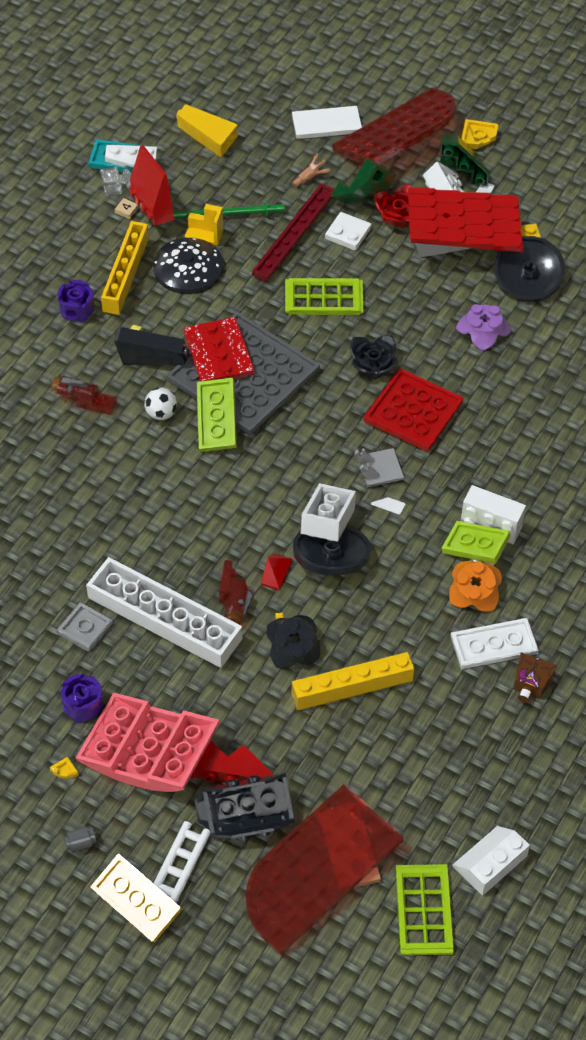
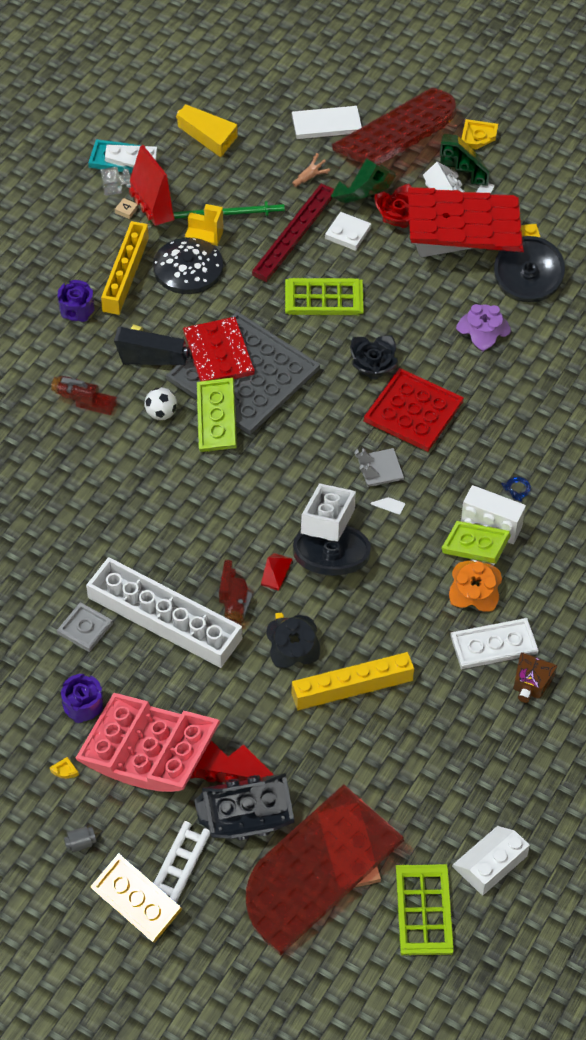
(515, 495): none -> clear blue piece

